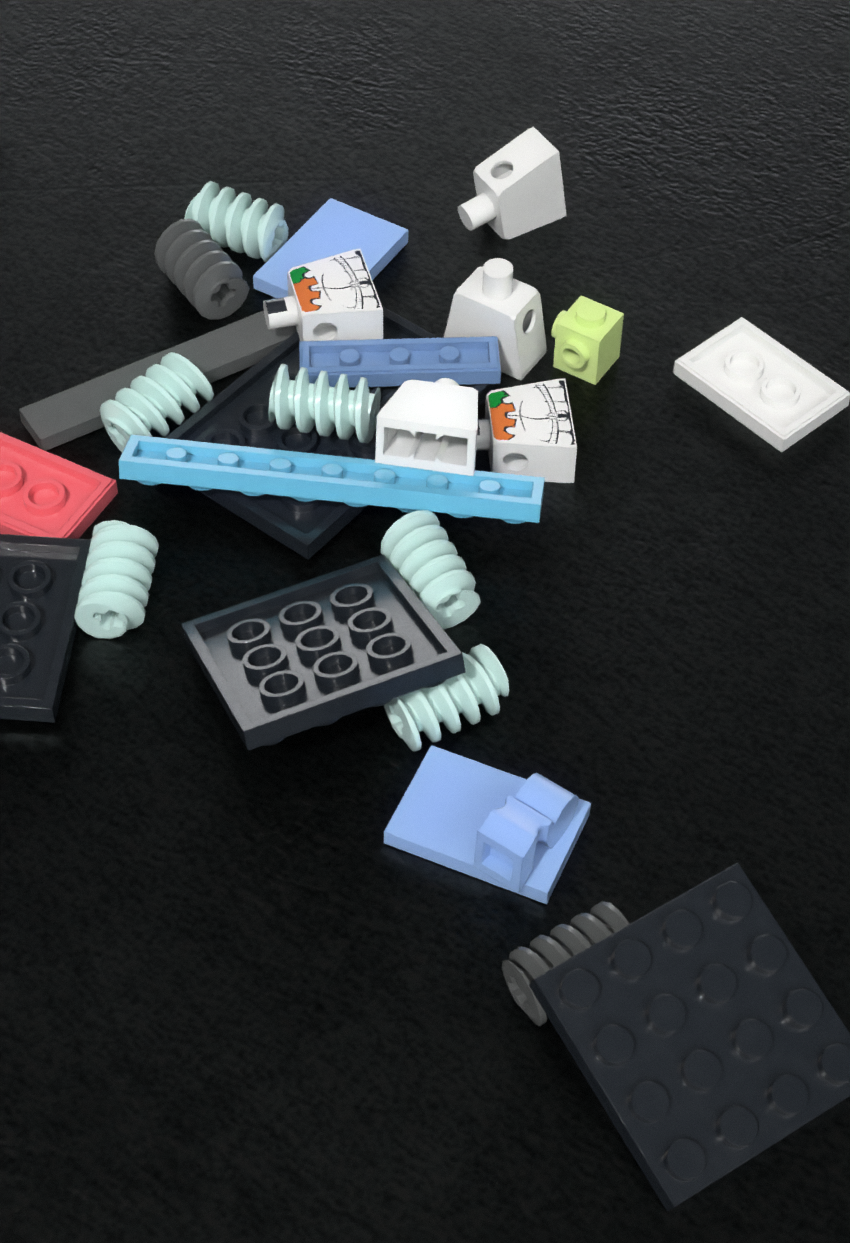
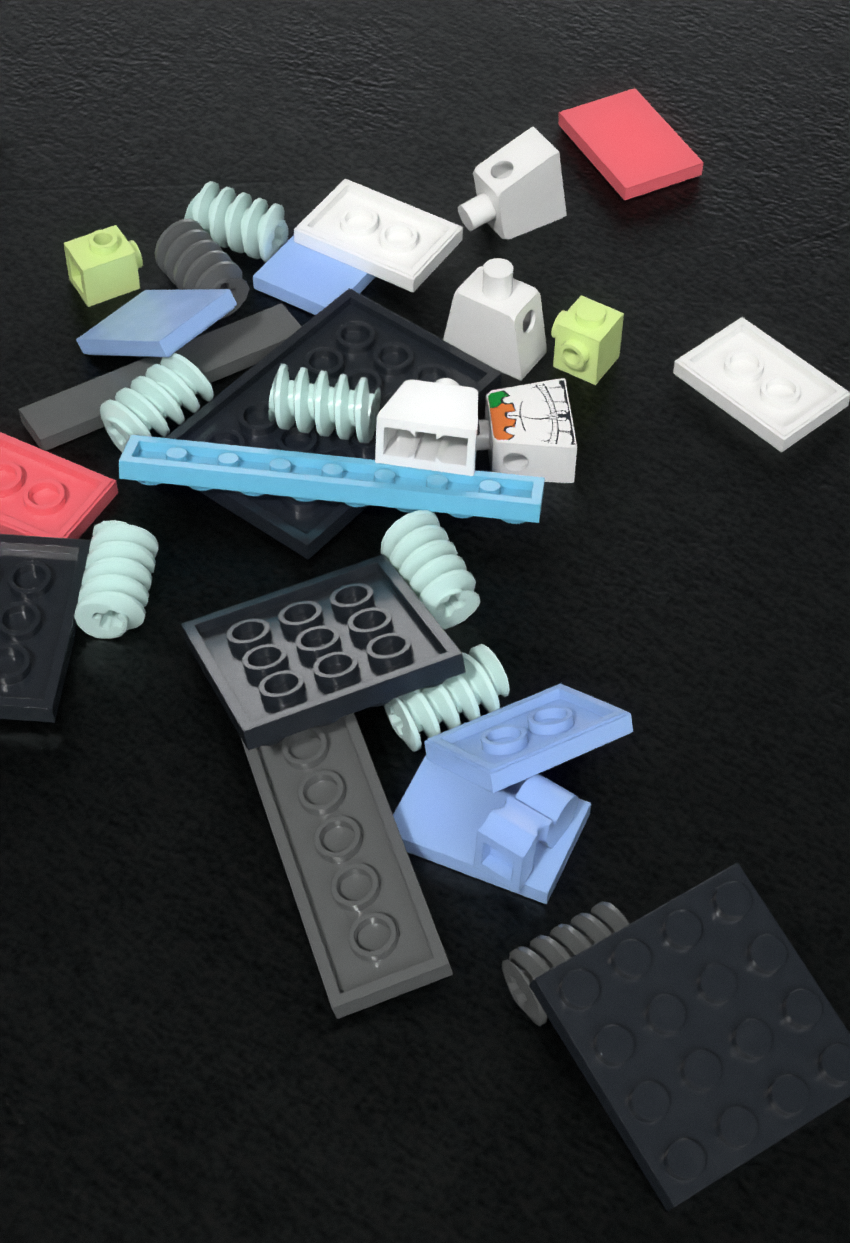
(103, 265): none -> yellowish green brick
(157, 322): none -> light blue tile
(329, 301): white torso -> none
(347, 866): none -> dark grey plate
(378, 235): none -> white tile
(398, 360): medium blue tile -> none
(527, 737): none -> light blue tile
(630, 144): none -> coral tile

